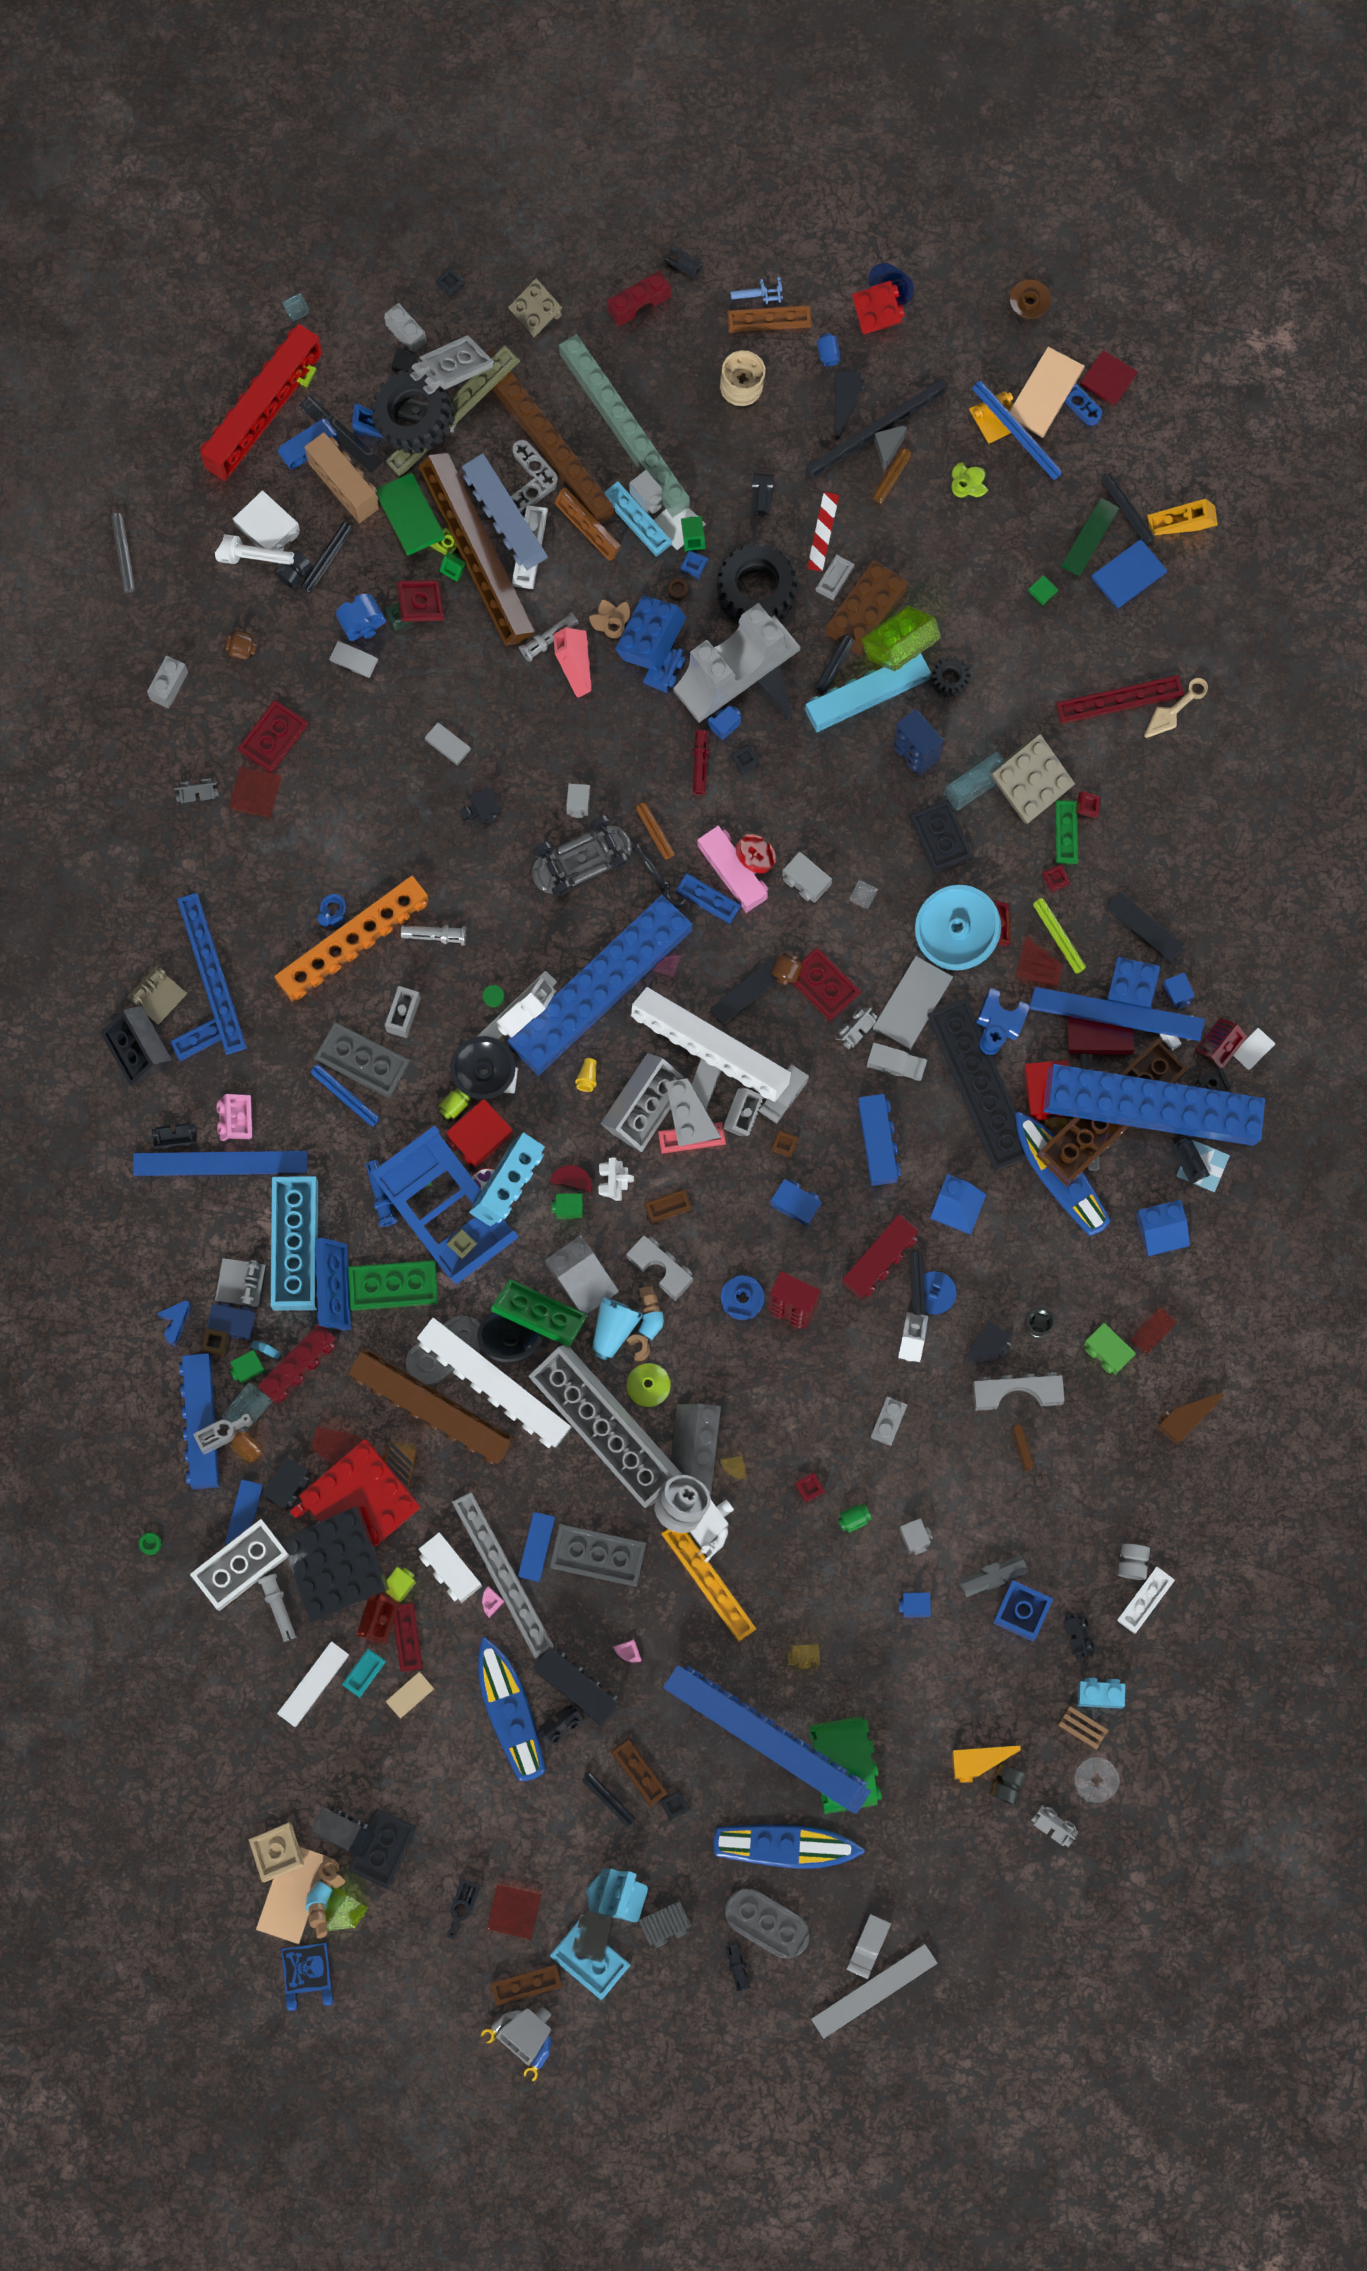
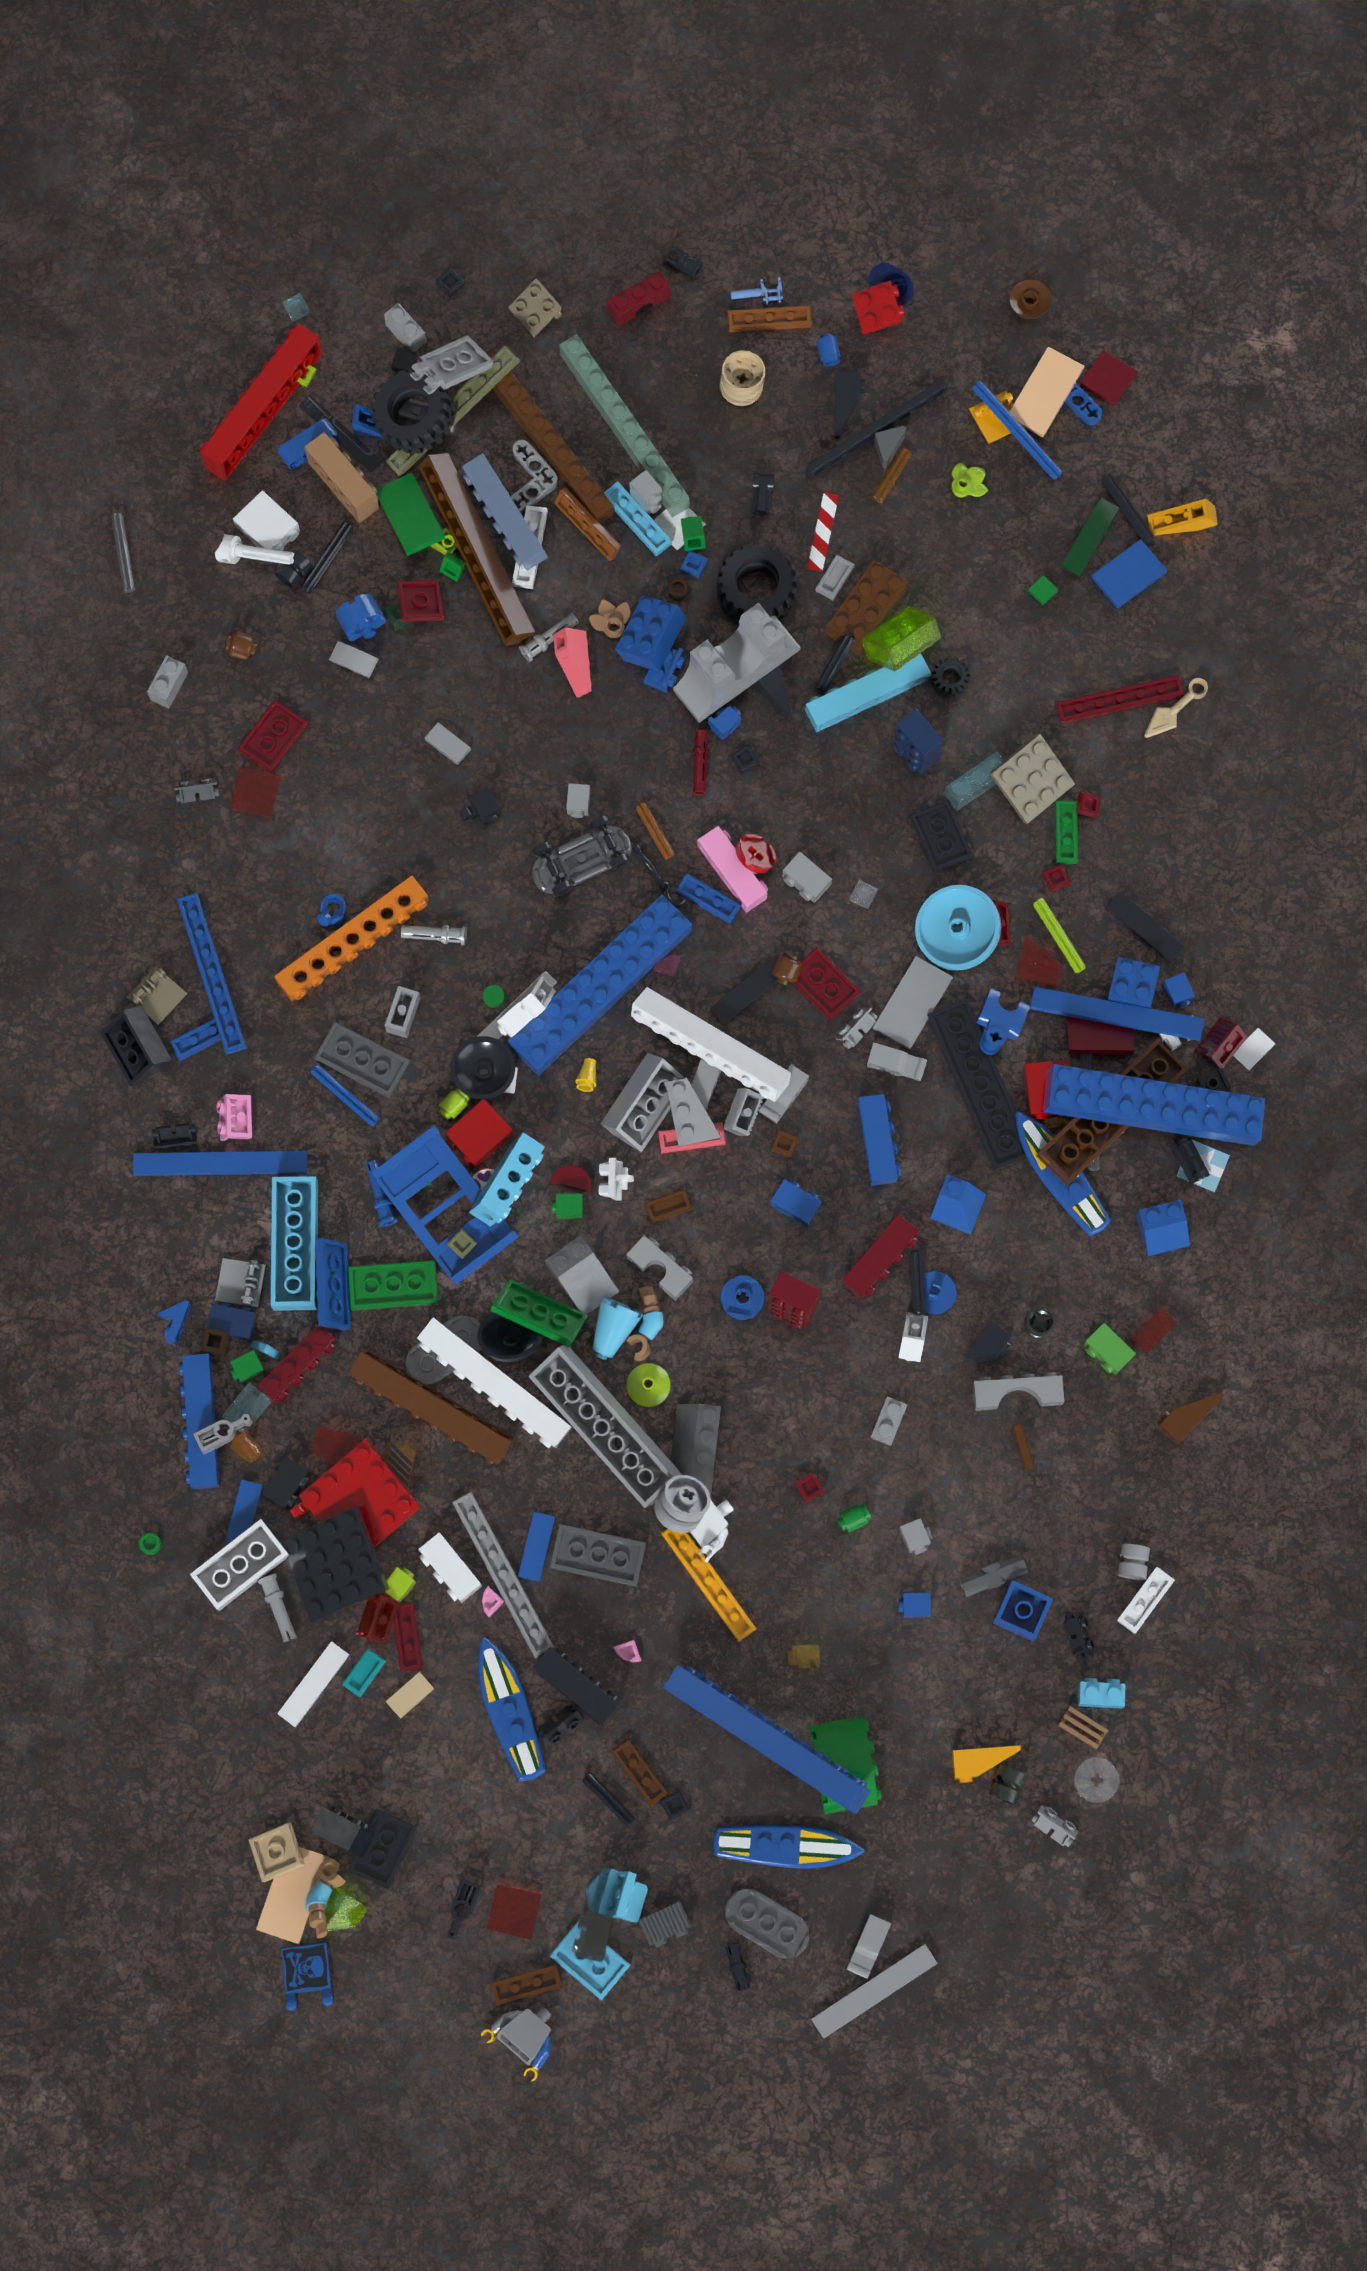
(734, 1467): clear yellow tile -> none

